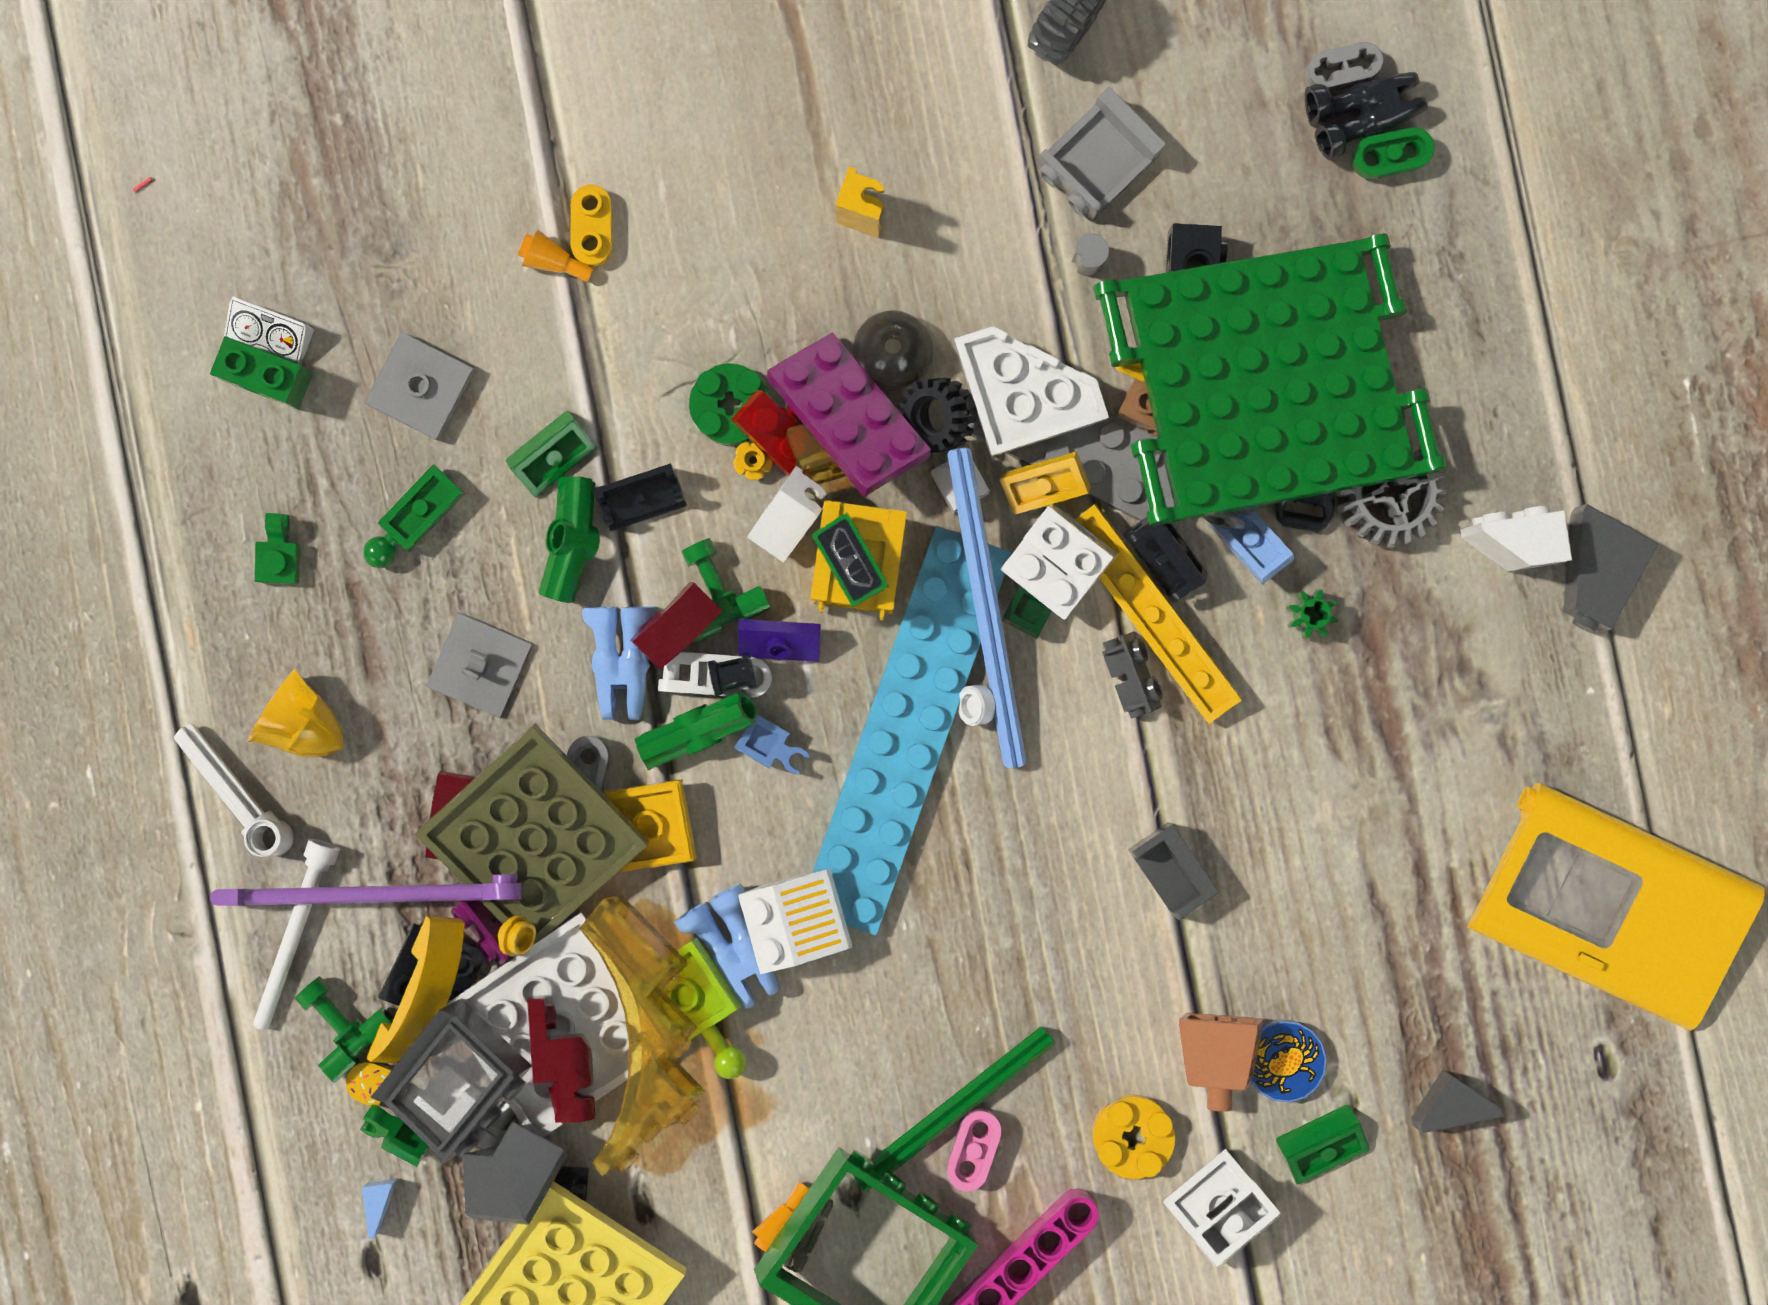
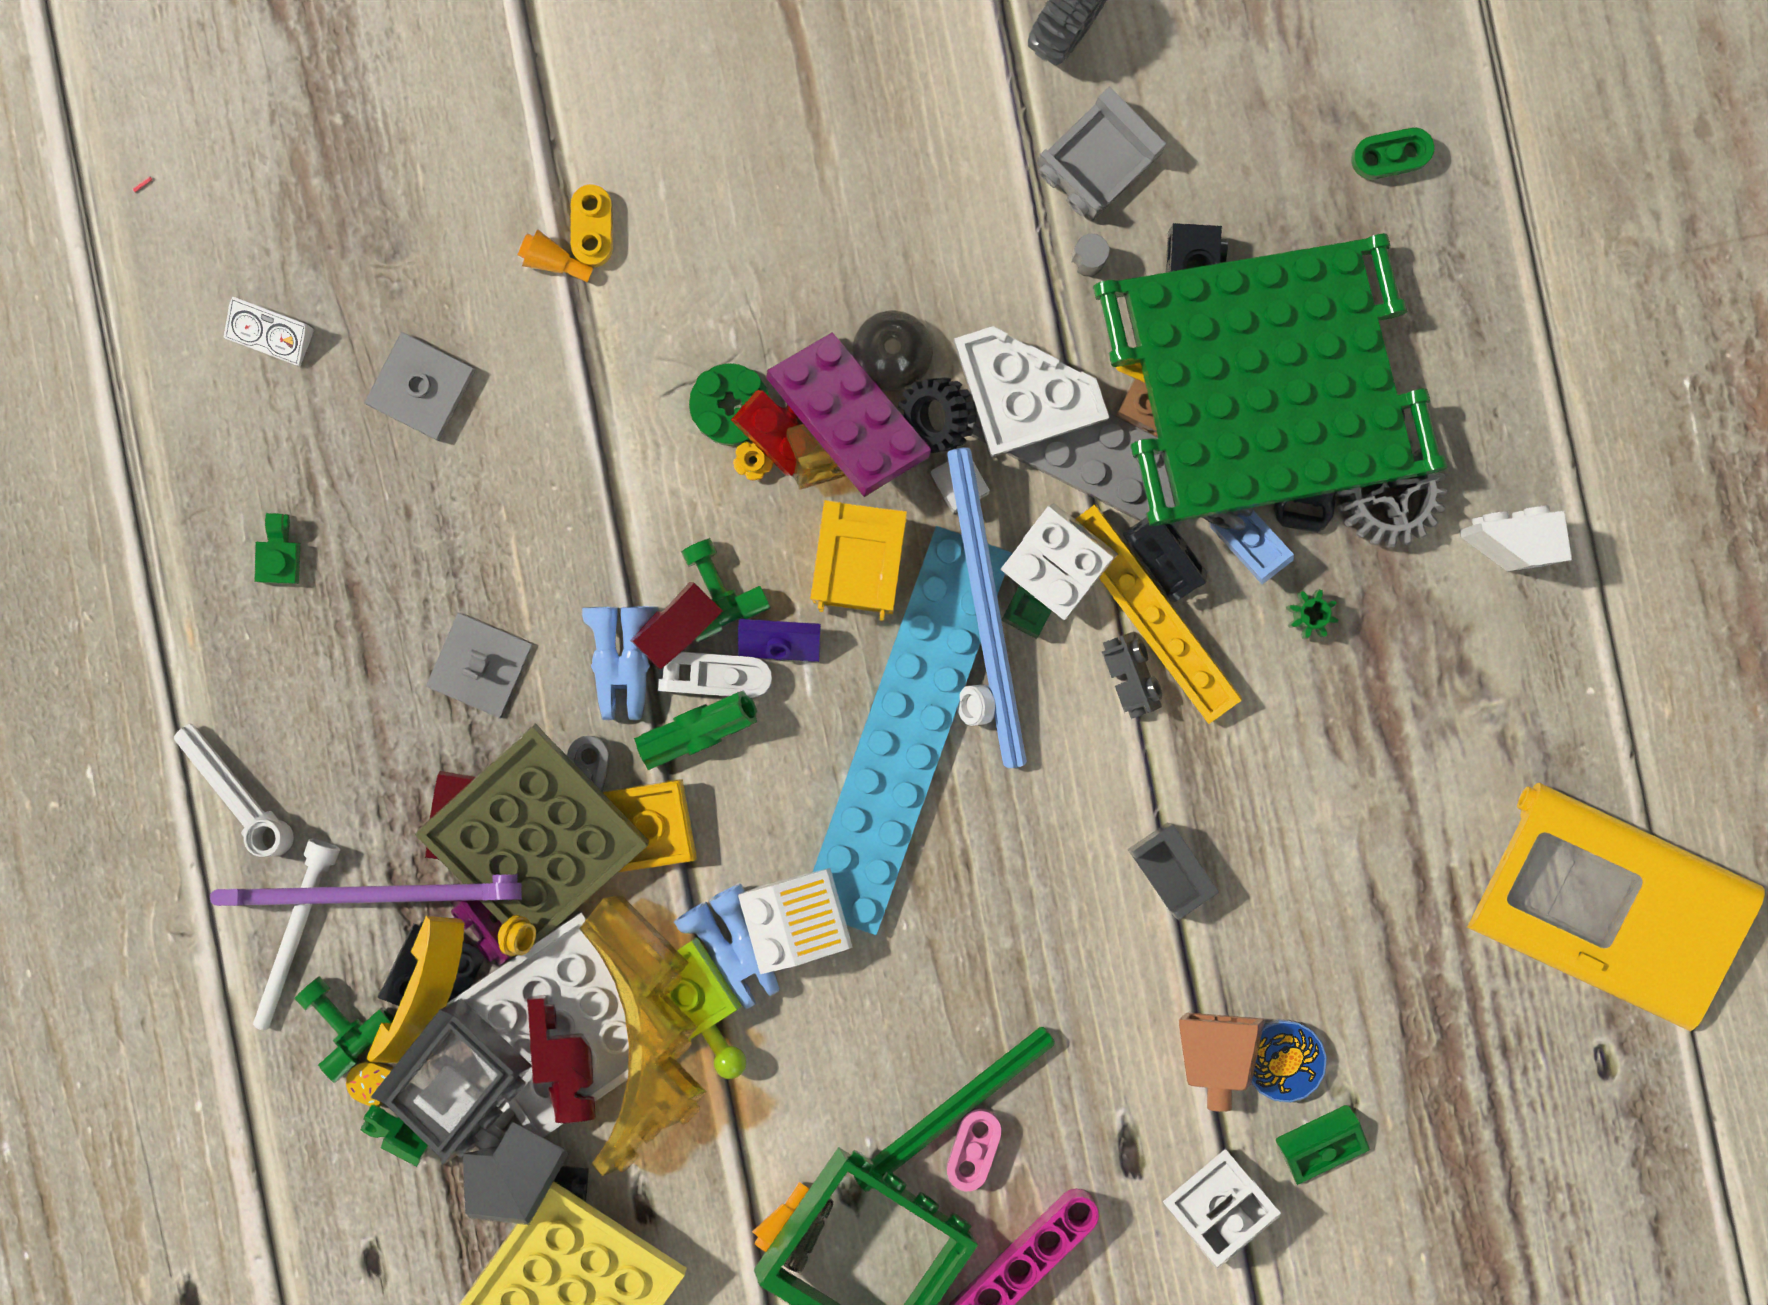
(261, 373): green brick -> none
(298, 721): yellow helmet -> none
(376, 1202): light blue piece -> none
(413, 516): green plate -> none
(550, 453): green slope -> none
(570, 539): green piece -> none
(640, 497): black hinge -> none
(732, 674): black bush -> none
(765, 743): medium blue plate -> none
(788, 515): white hinge -> none
(850, 560): slope -> none
(858, 209): yellow hinge -> none
(1045, 483): yellow plate -> none
(1146, 1157): yellow plate -> none
(1341, 58): light grey beam -> none
(1375, 99): black piece -> none
(1451, 1105): dark grey slope -> none
(1603, 567): dark grey slope -> none

